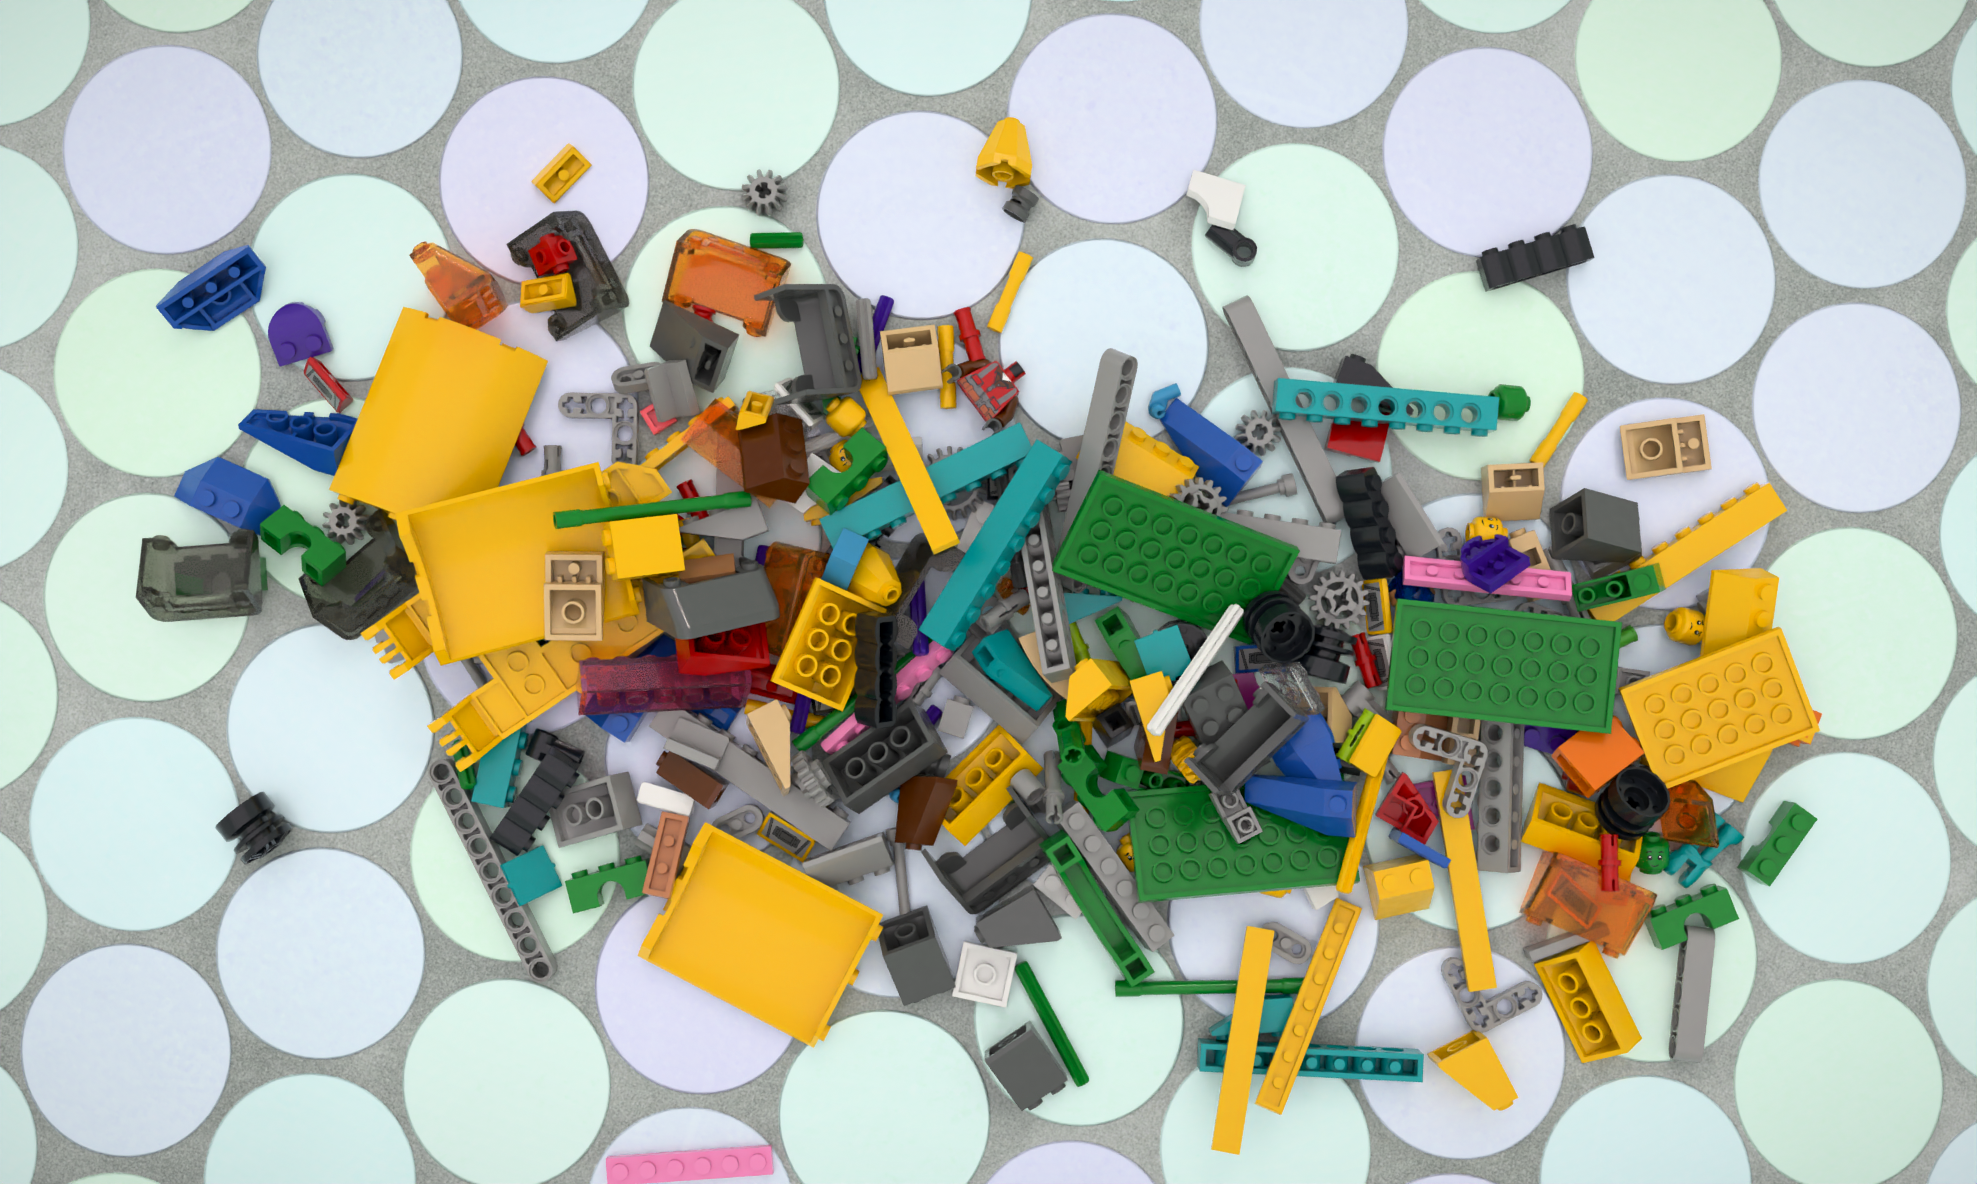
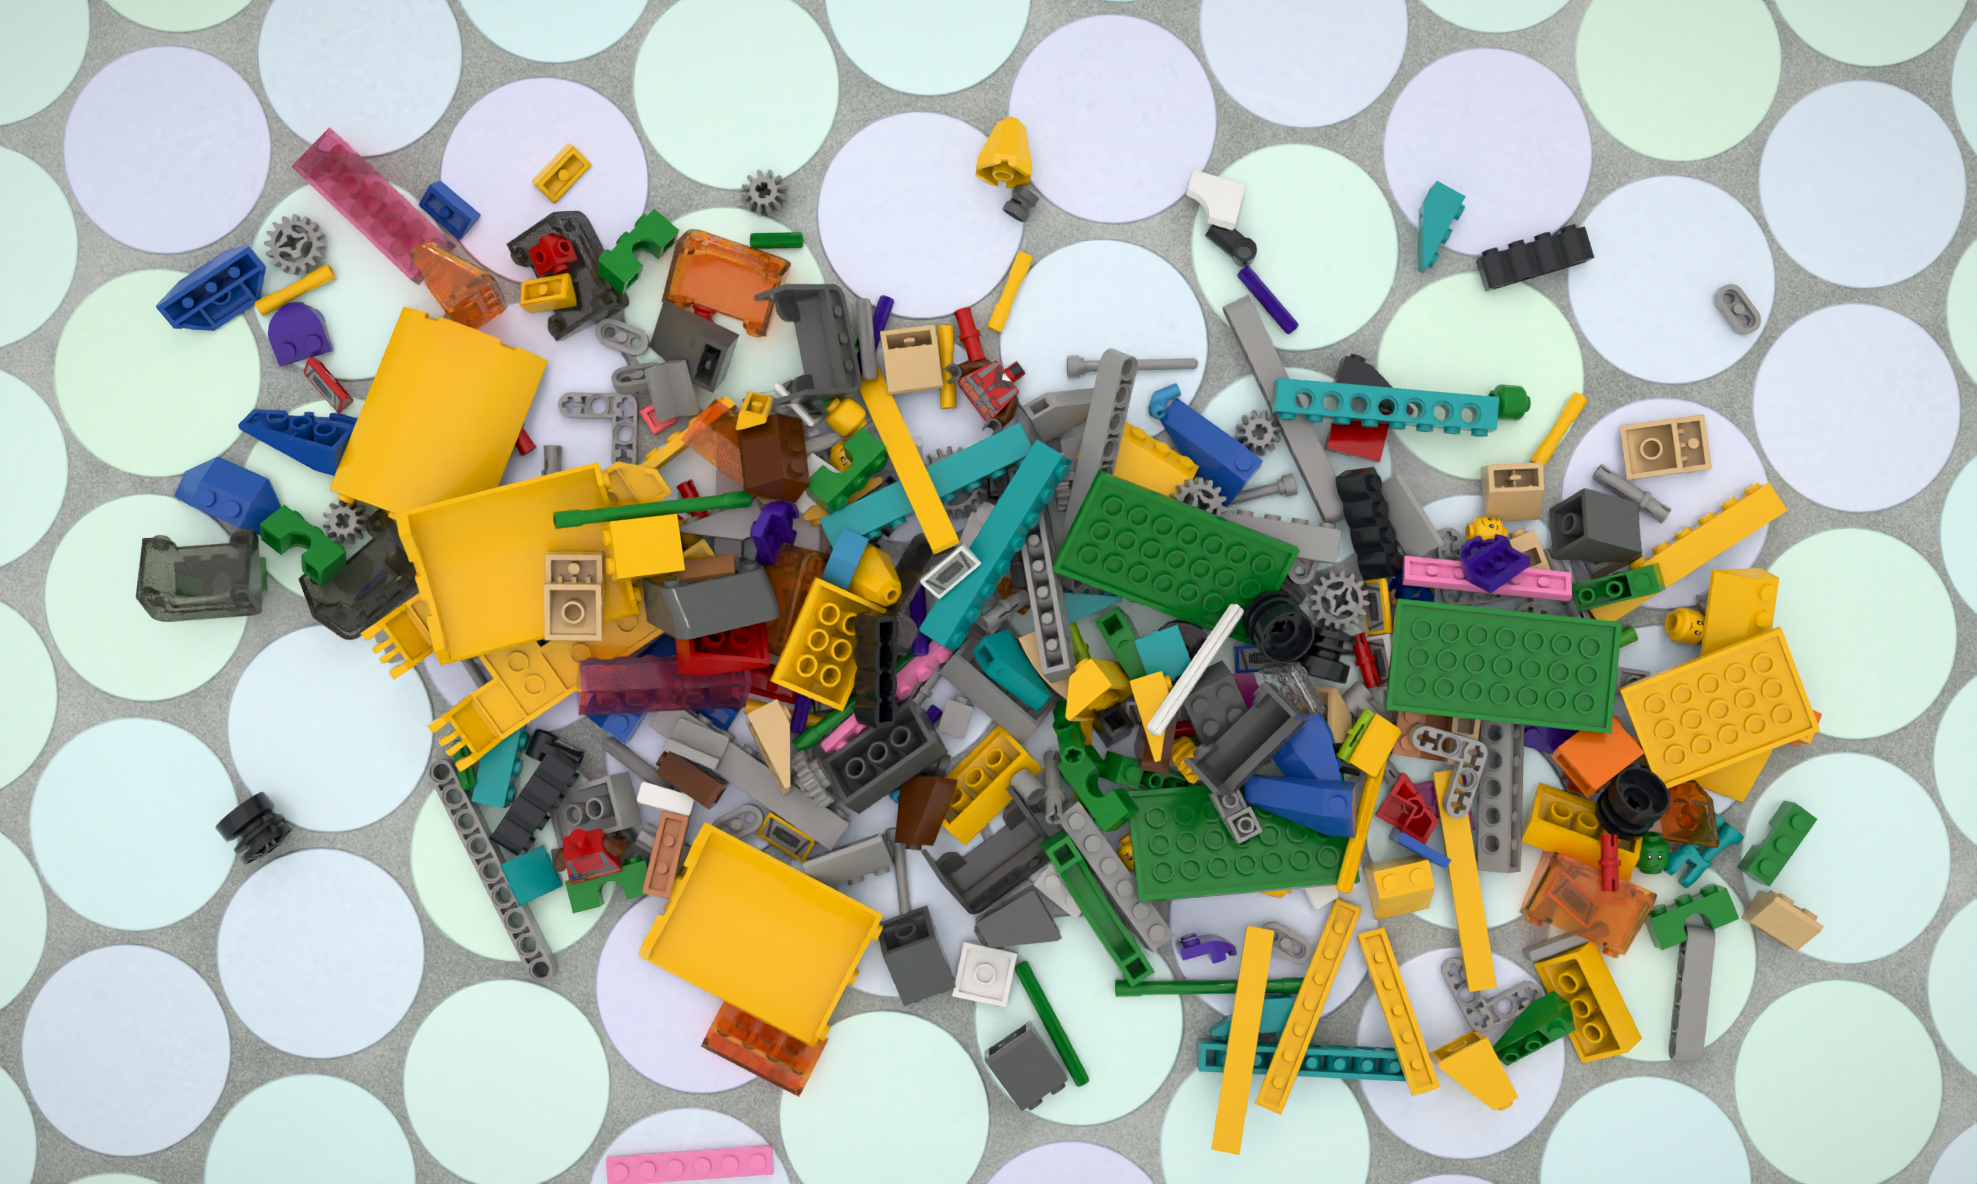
(280, 298): none -> yellow piece
(284, 246): none -> light grey gear
(368, 201): none -> clear pink brick
(449, 209): none -> blue slope
(591, 854): none -> torso
(623, 337): none -> light grey plate
(634, 762): none -> light grey axle
(651, 234): none -> green arch
(762, 1049): none -> clear orange slope
(774, 529): none -> dark purple slope
(950, 571): none -> slope
(1058, 412): none -> light grey slope
(1077, 366): none -> light grey piece
(1212, 945): none -> dark purple slope
(1267, 300): none -> dark purple axle
(1398, 1012): none -> yellow plate
(1435, 216): none -> teal slope
(1536, 1027): none -> green slope
(1630, 492): none -> light grey pin
(1739, 307): none -> light grey plate
(1782, 921): none -> tan slope

